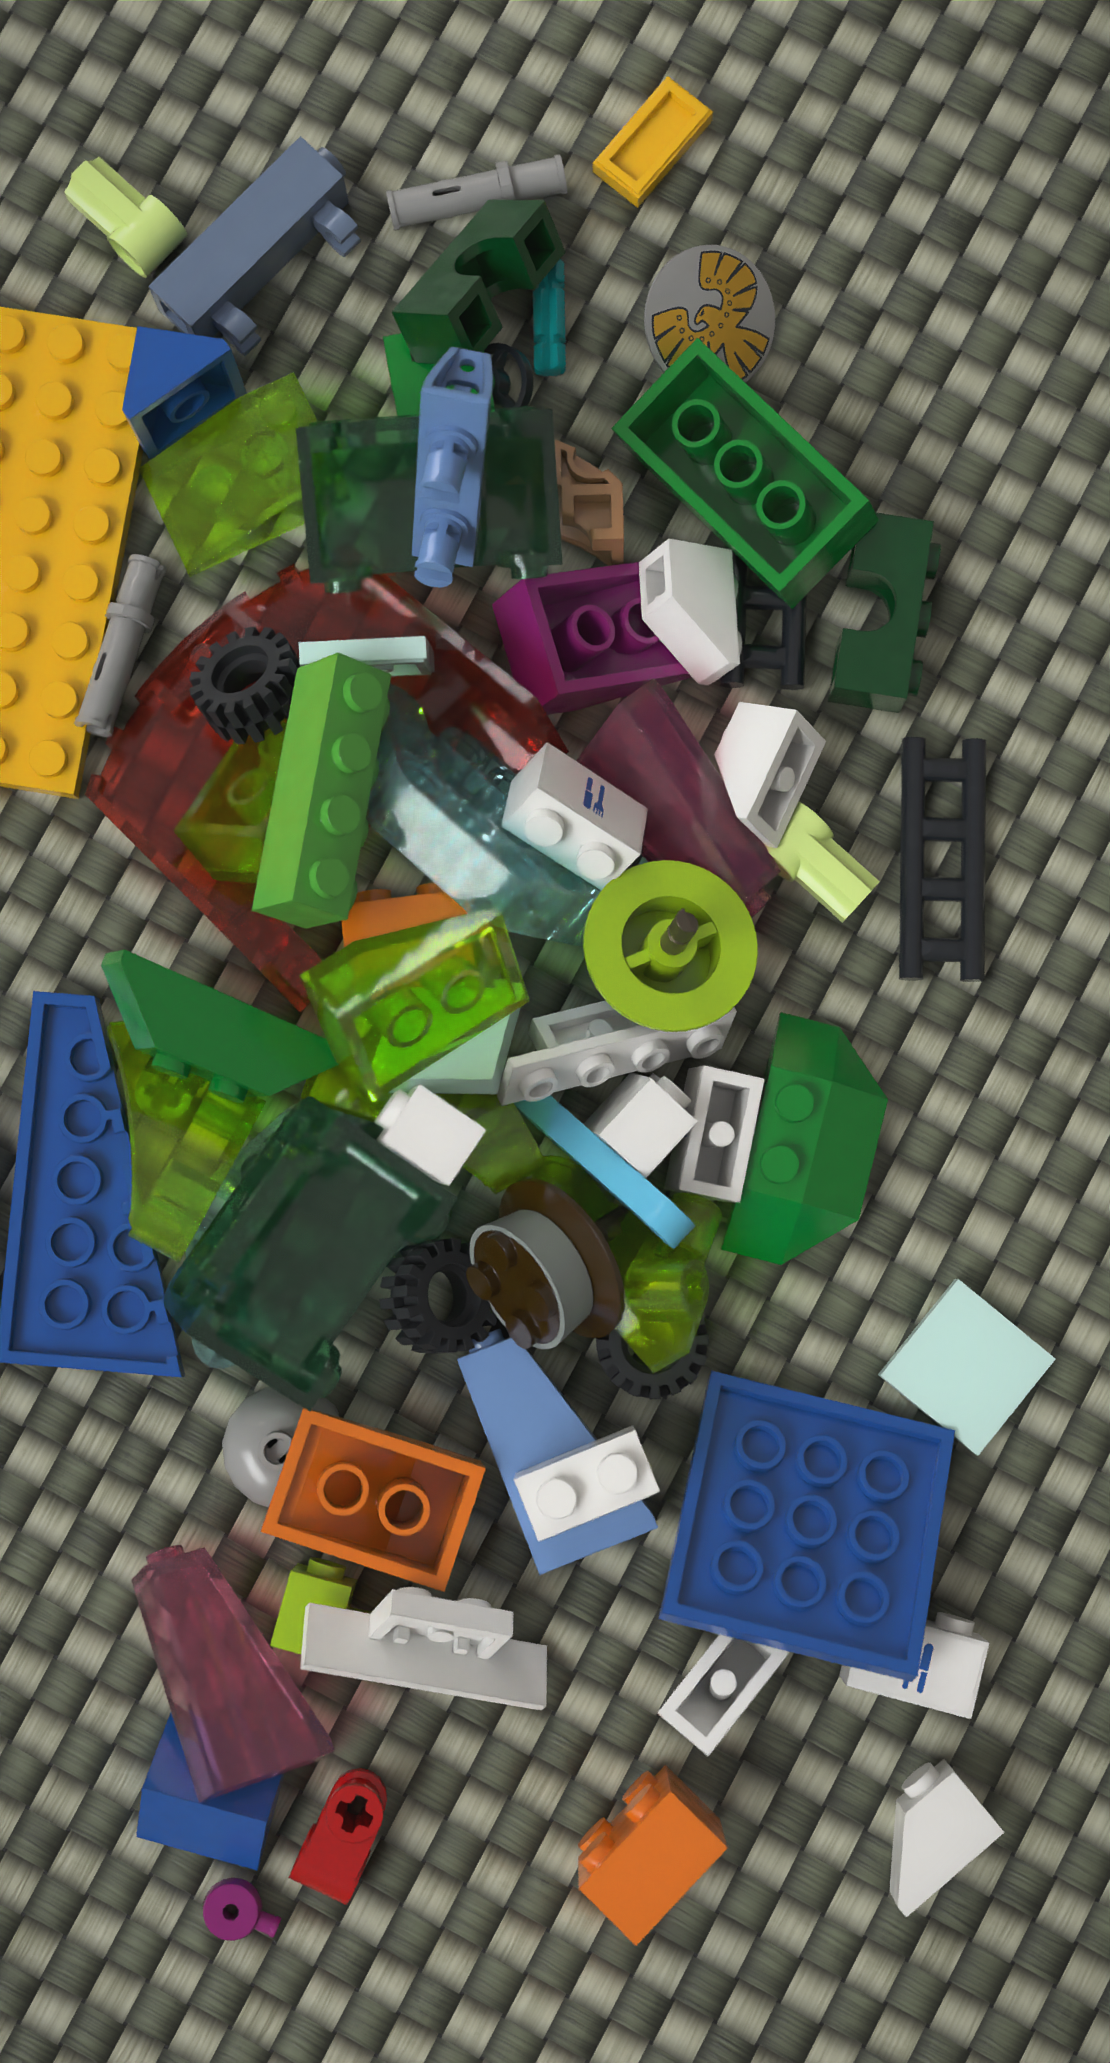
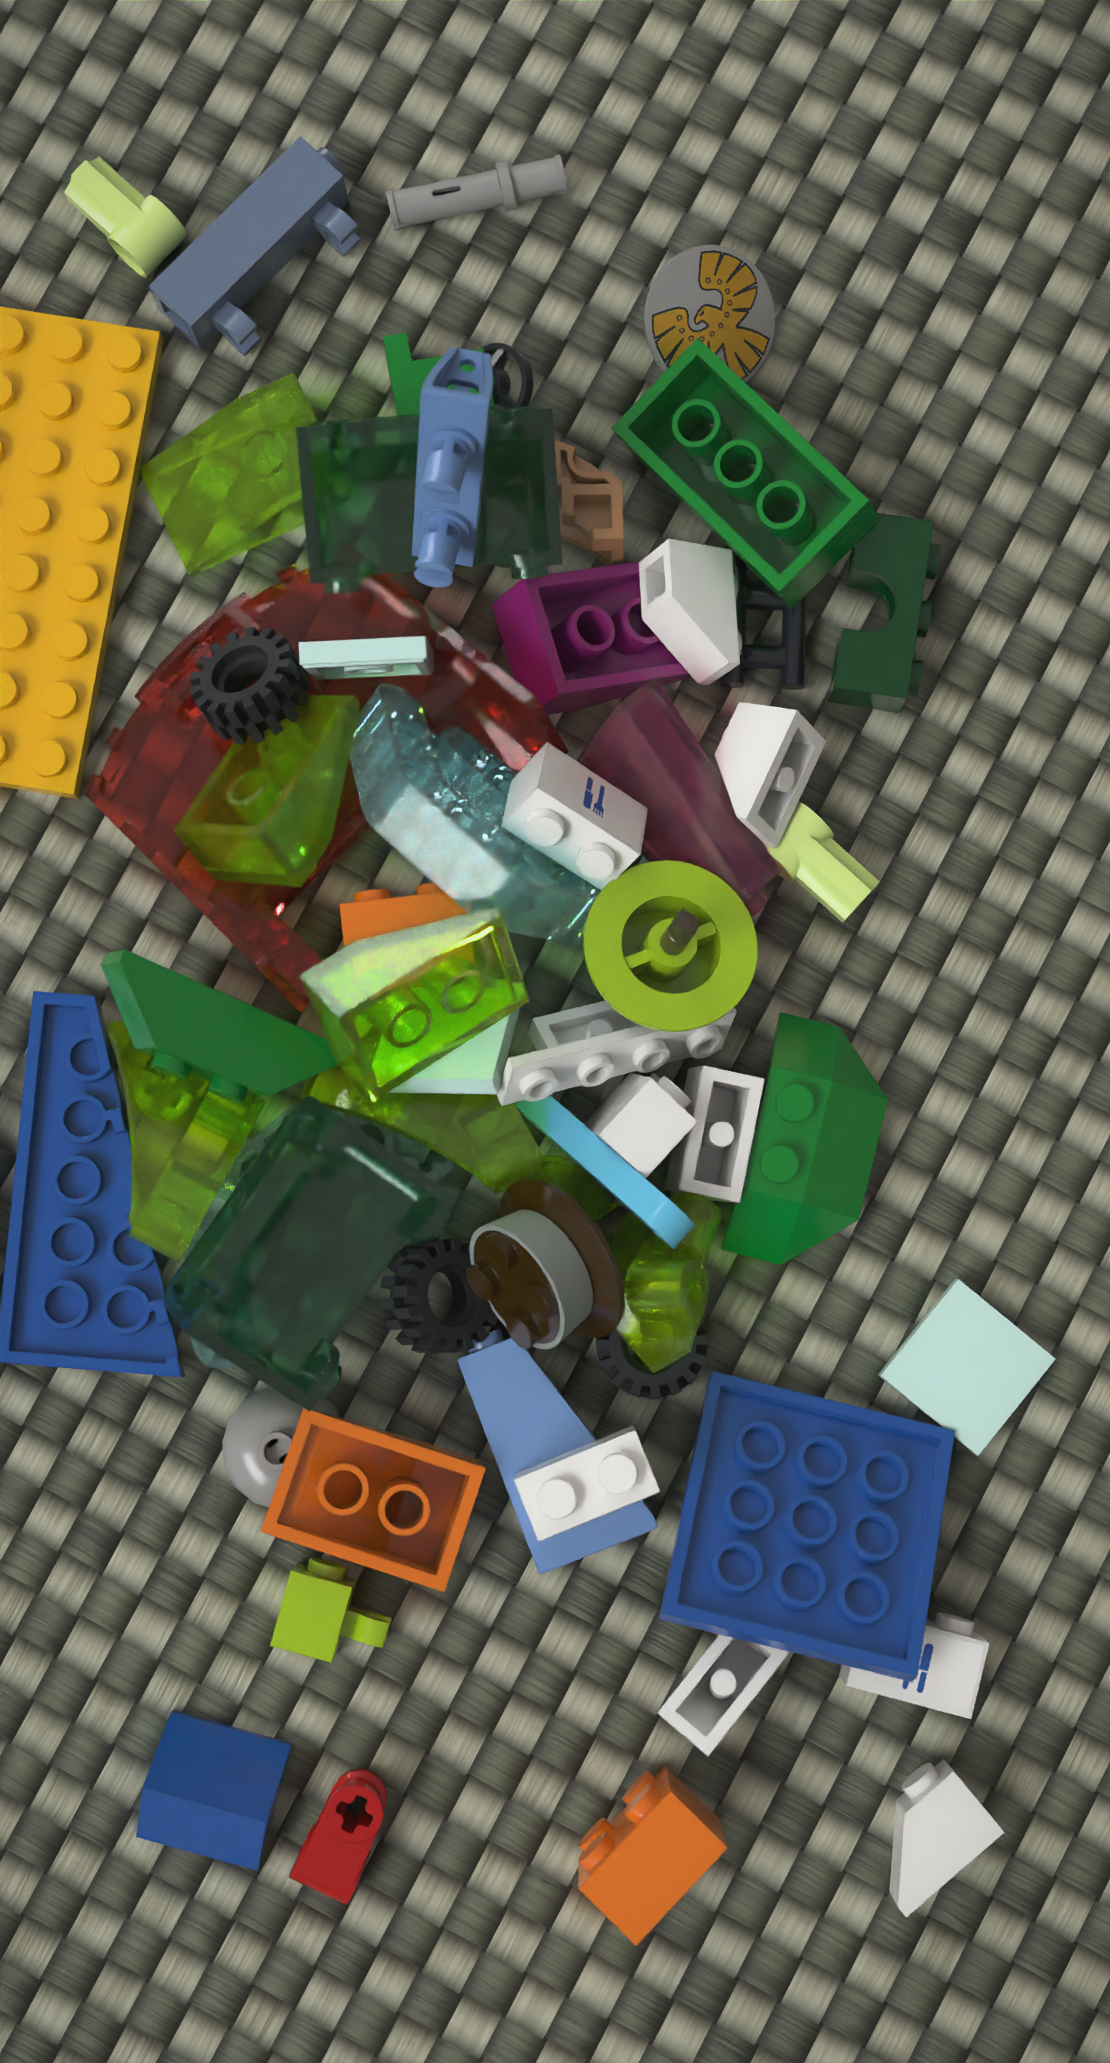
(127, 624): light grey pin -> none
(177, 385): blue slope -> none
(221, 1678): clear pink slope -> none
(250, 1916): magenta piece -> none
(323, 792): bright green brick -> none
(428, 1133): white brick -> none
(429, 1647): white bracket -> none
(497, 251): dark green arch -> none
(550, 323): teal axle -> none
(652, 141): yellow tile -> none
(915, 887): black bar -> none

